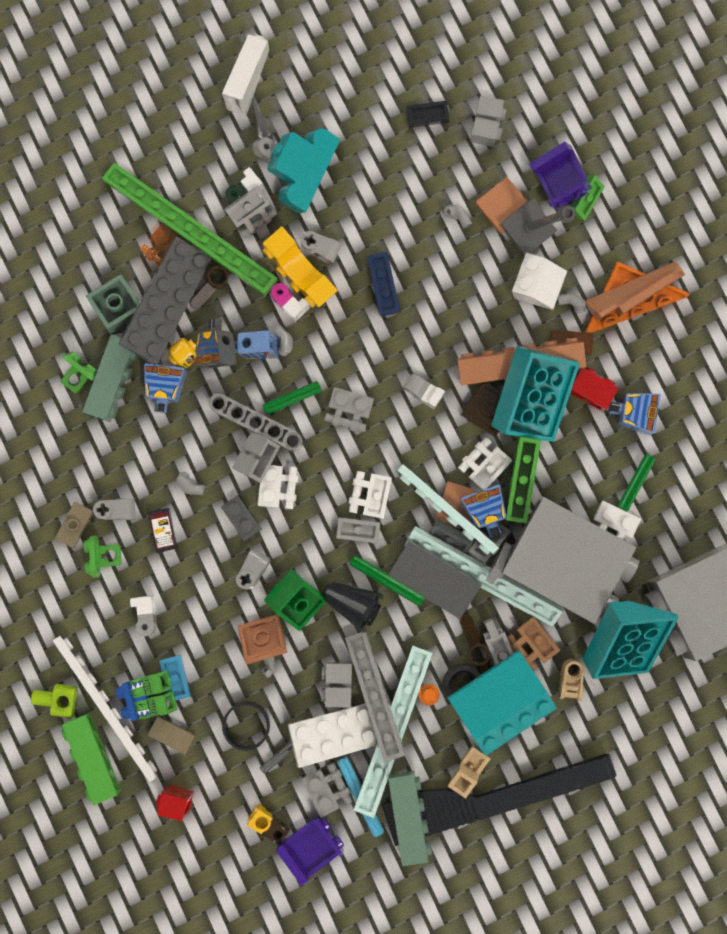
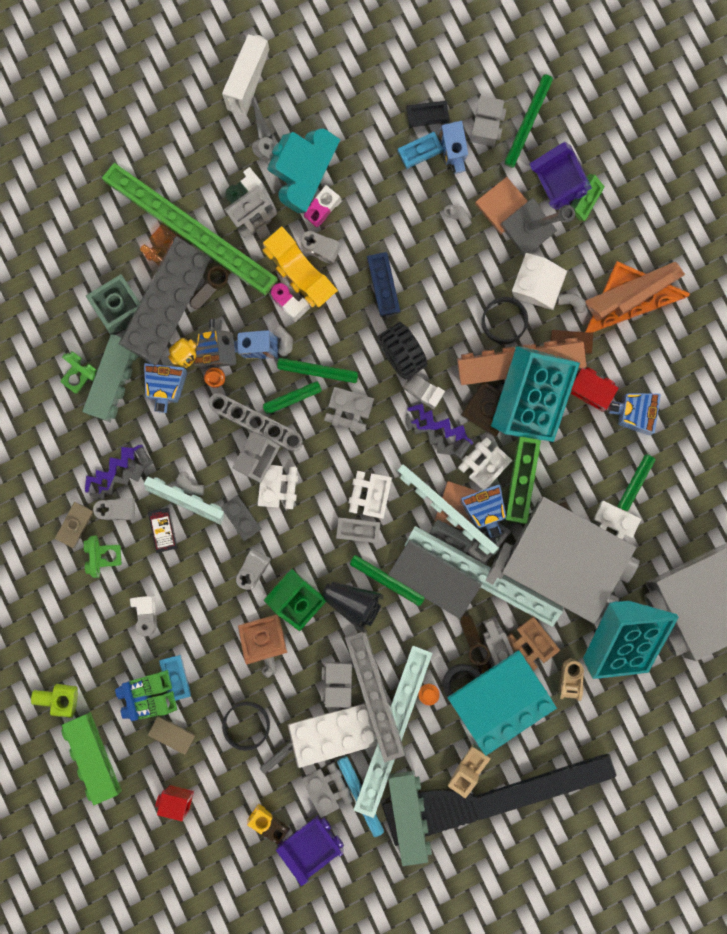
(111, 474): none -> piece
(111, 715): white plate -> none
(177, 496): none -> light aqua plate
(214, 377): none -> orange plate
(317, 370): none -> green axle
(322, 206): none -> leg
(402, 350): none -> black tyre
(420, 150): none -> dark azure plate
(431, 426): none -> piece
(453, 137): none -> medium blue torso
(516, 303): none -> black tyre
(528, 121): none -> green axle

